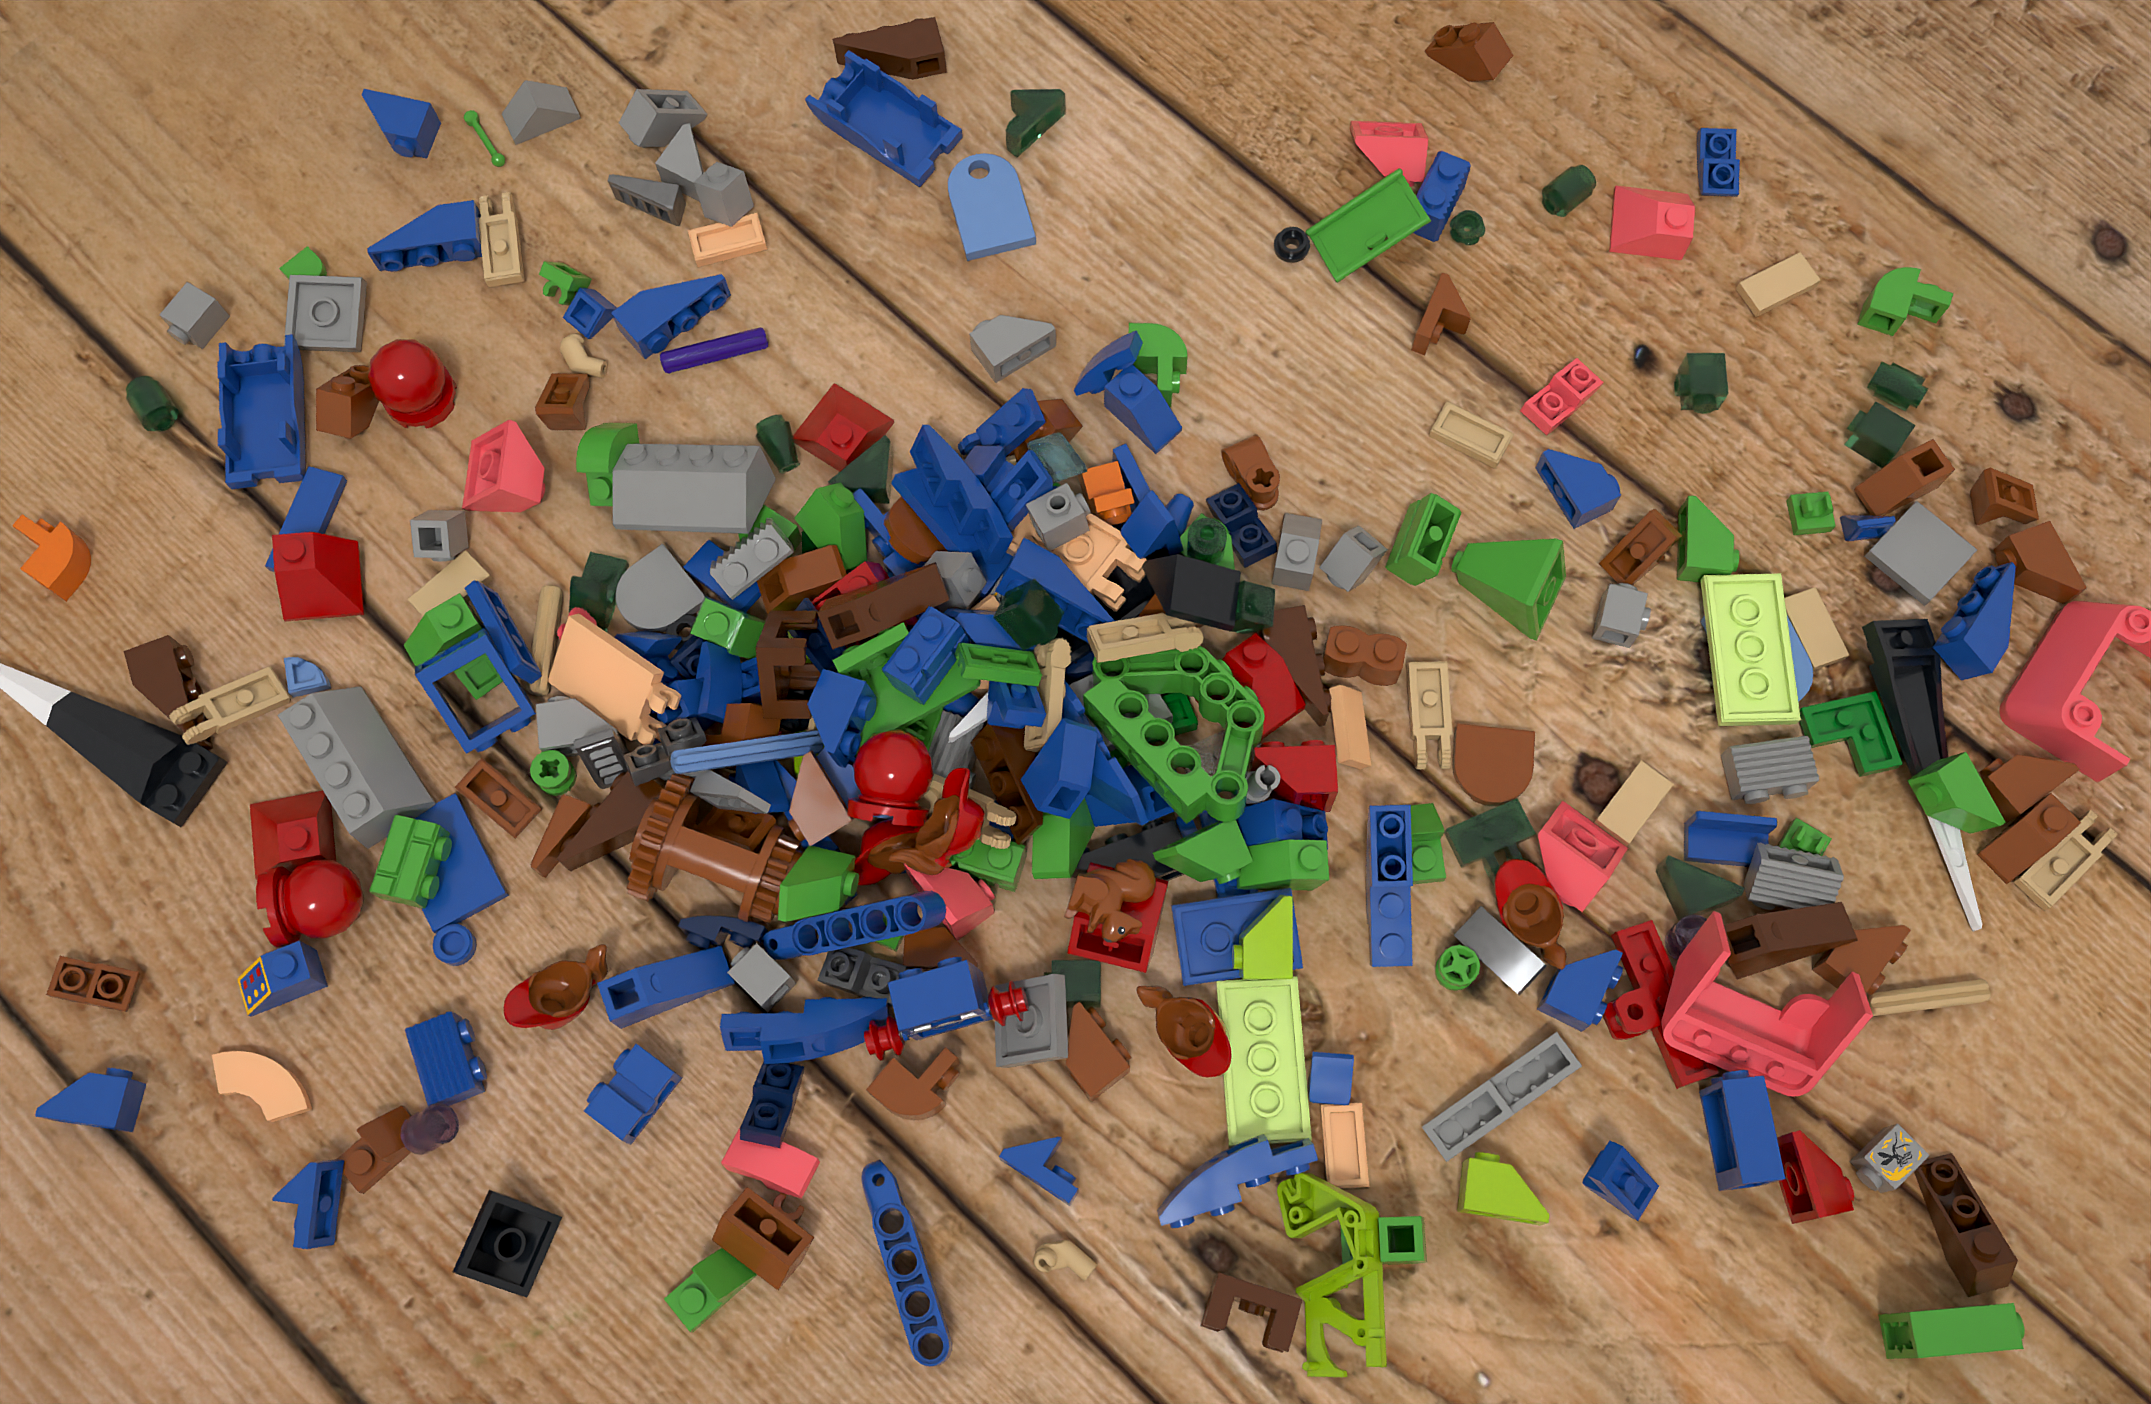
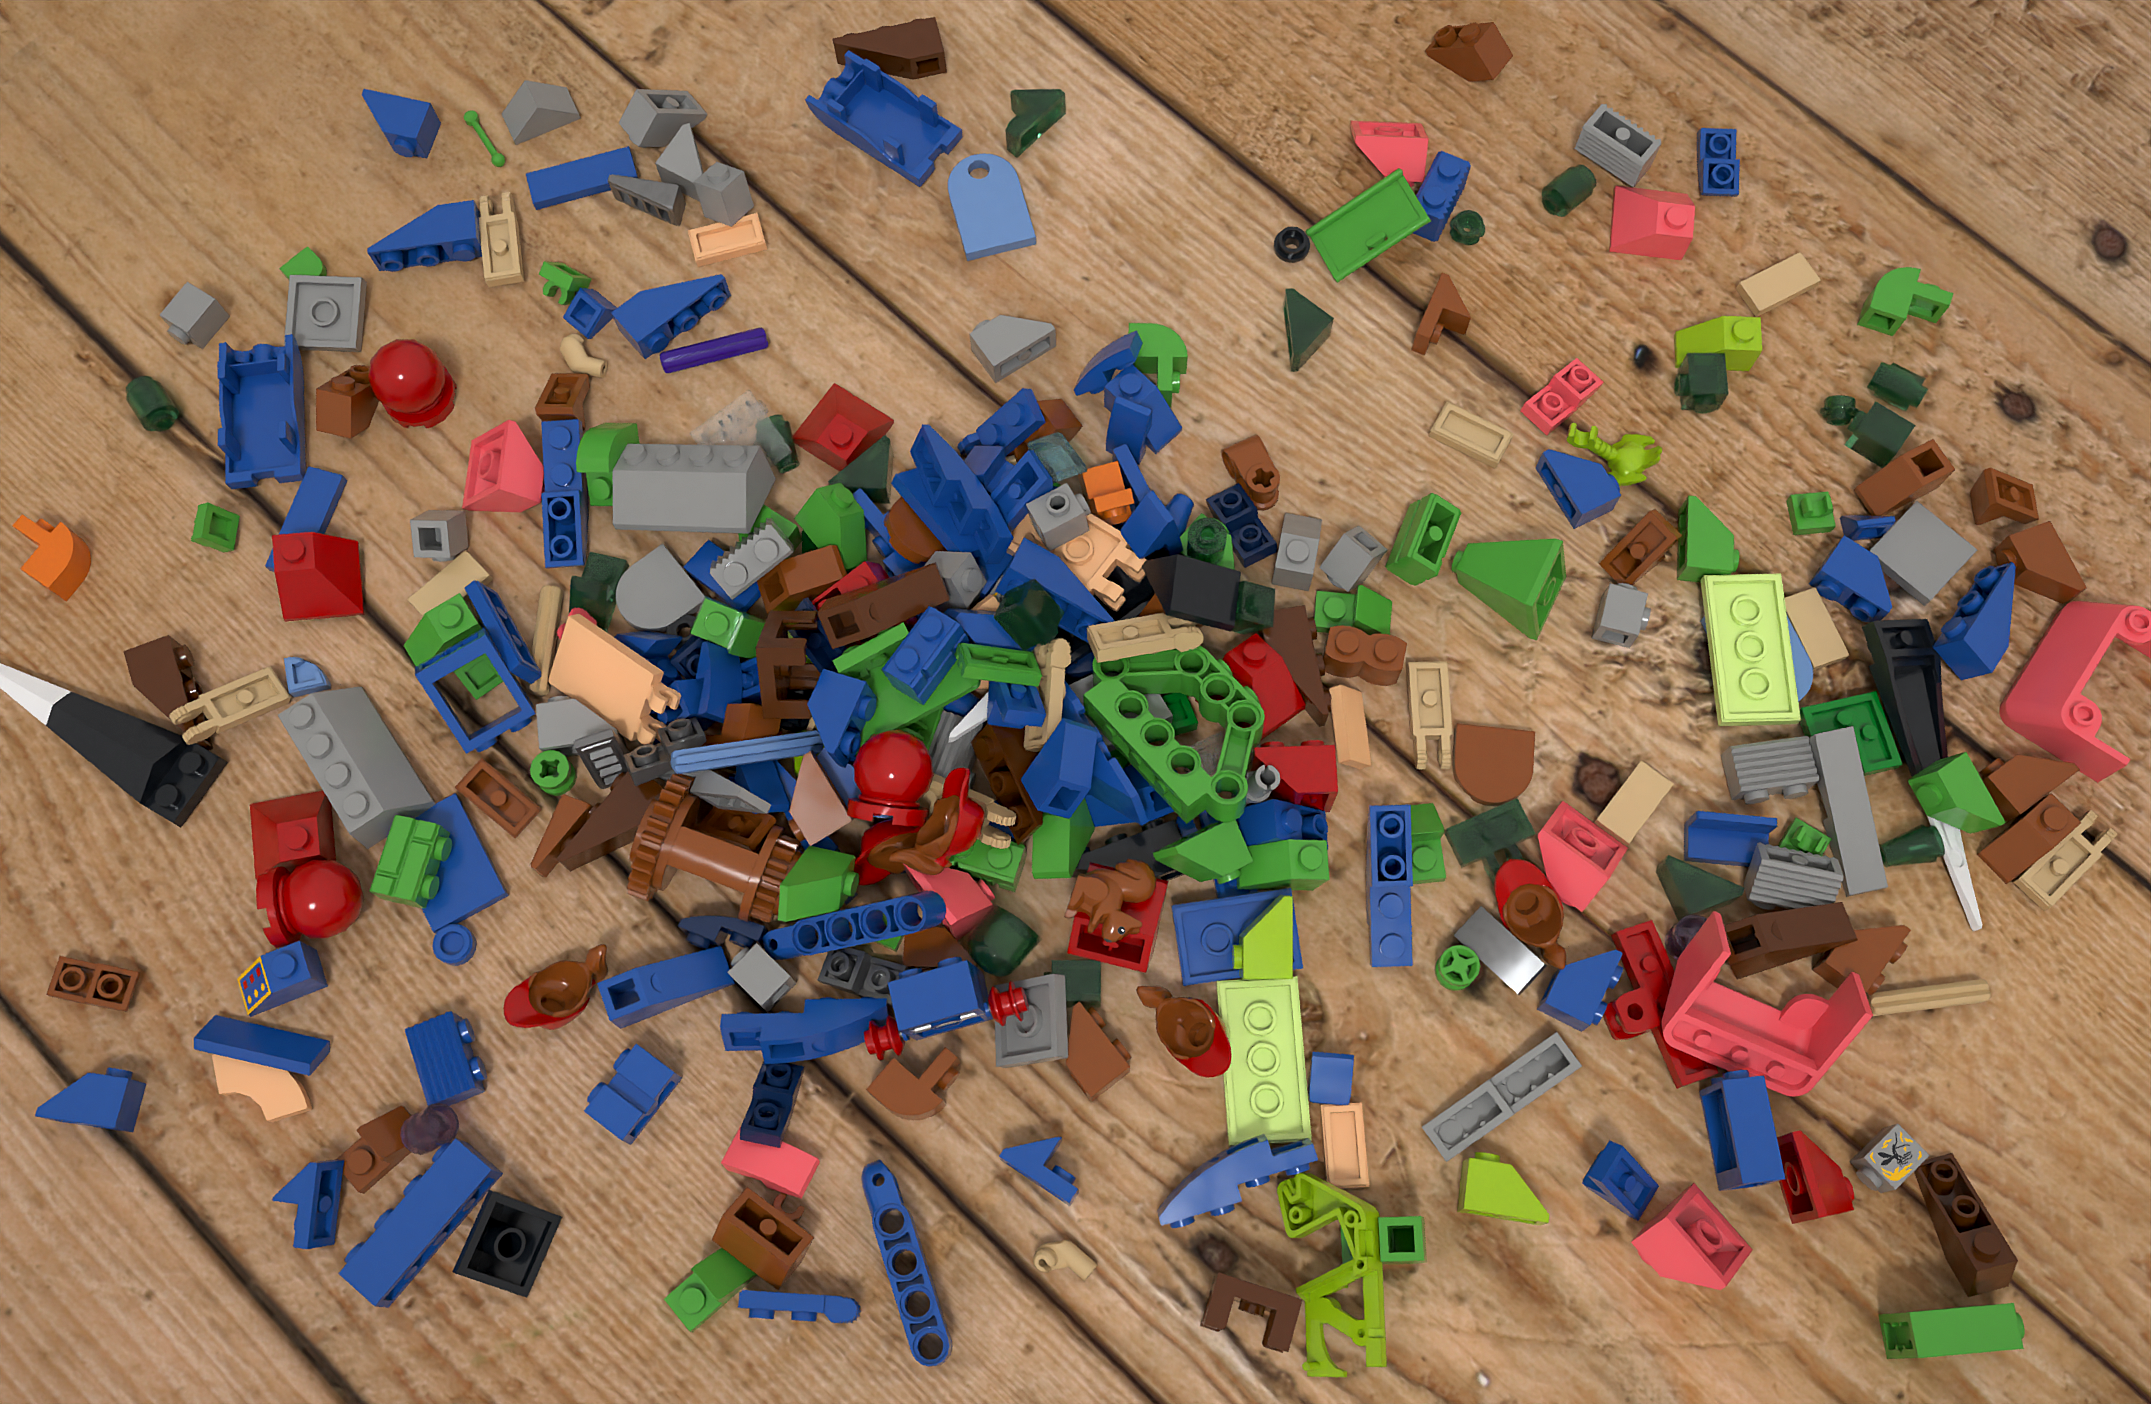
(215, 527): none -> bright green tile
(262, 1045): none -> blue tile
(419, 1223): none -> blue brick
(565, 496): none -> blue slope
(579, 177): none -> blue tile
(745, 424): none -> clear hinge
(803, 1306): none -> blue hinge
(1001, 942): none -> clear green helmet
(1129, 426): none -> blue slope
(1305, 327): none -> clear green slope
(1363, 611): none -> bright green slope
(1618, 145): none -> light grey brick
(1625, 458): none -> lime piece
(1692, 1242): none -> coral slope
(1733, 335): none -> lime slope
(1839, 409): none -> clear green plate
(1848, 811): none -> light grey slope
(1854, 580): none -> blue slope
(1913, 847): none -> clear green cone

